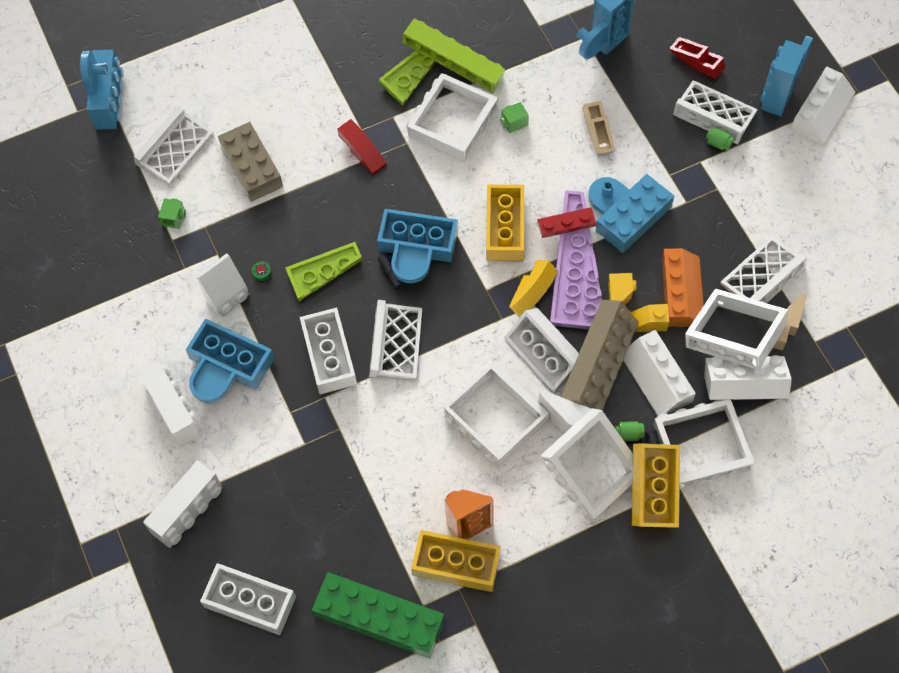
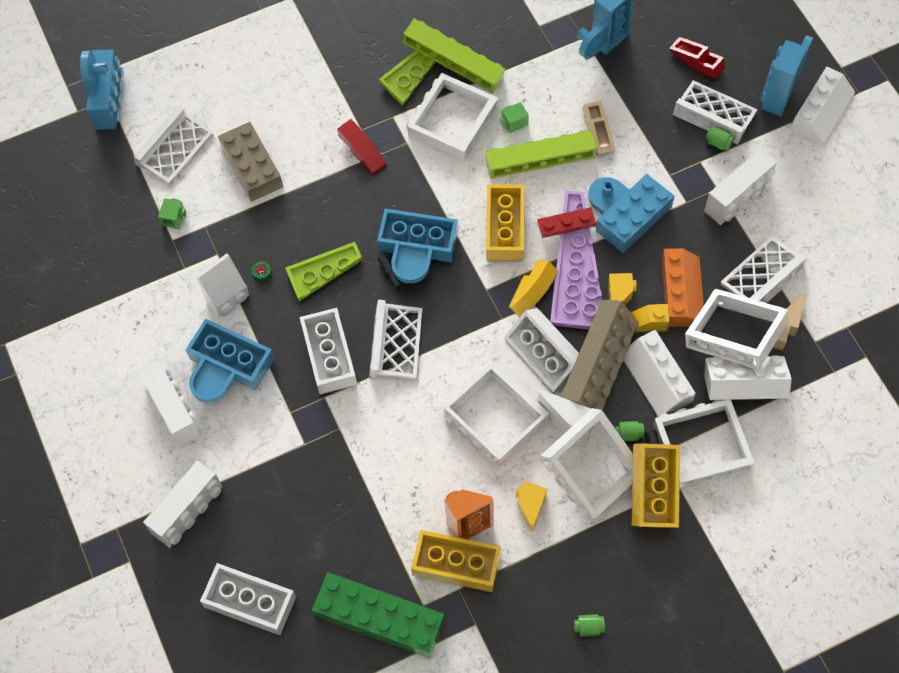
(530, 502): none -> yellow slope
(541, 154): none -> lime brick
(589, 625): none -> bright green brick
(740, 187): none -> white brick

